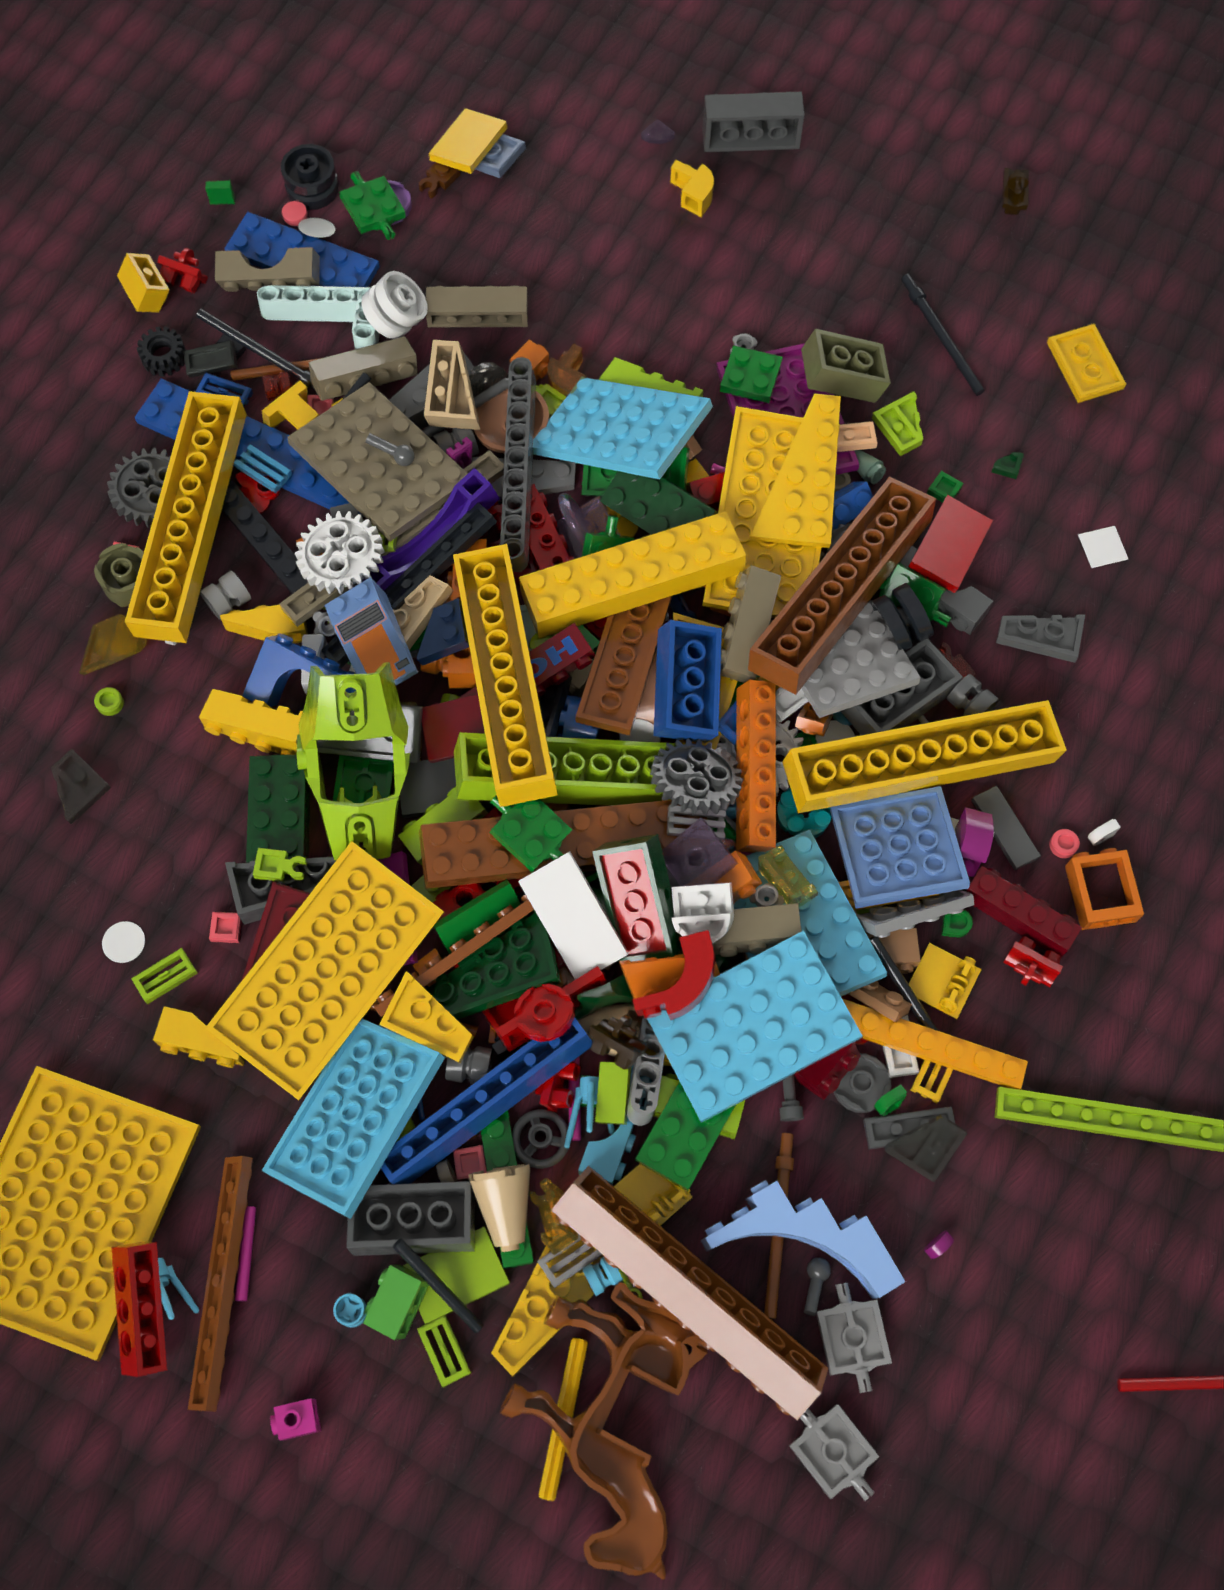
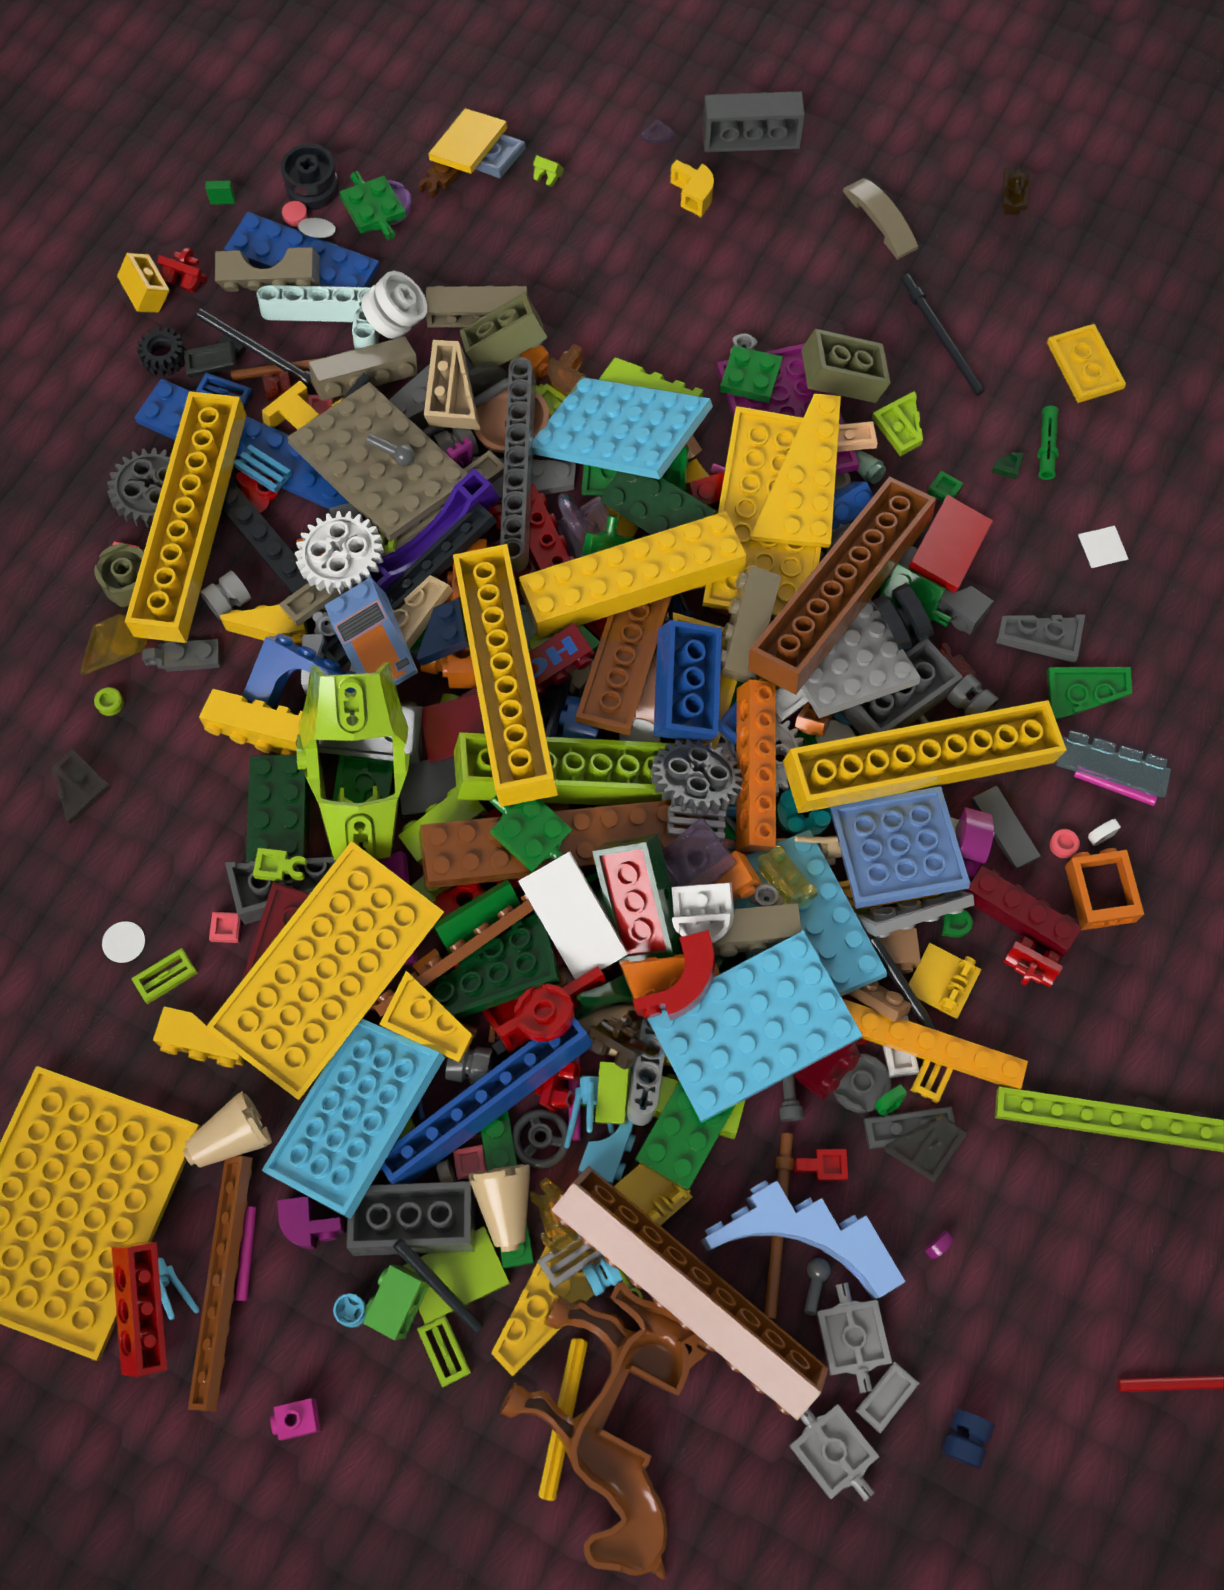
(184, 656): none -> dark grey hinge
(228, 1133): none -> tan cone
(298, 1223): none -> magenta brick
(504, 332): none -> olive brick
(545, 166): none -> lime tile
(828, 846): none -> tan plant
(828, 1165): none -> red plate
(884, 214): none -> dark tan slope
(887, 1397): none -> light grey tile
(968, 1450): none -> dark blue wheel
(1047, 466): none -> green pin
(1084, 688): none -> green wing
(1120, 768): none -> clear light blue windscreen
(1126, 791): none -> dark pink bar

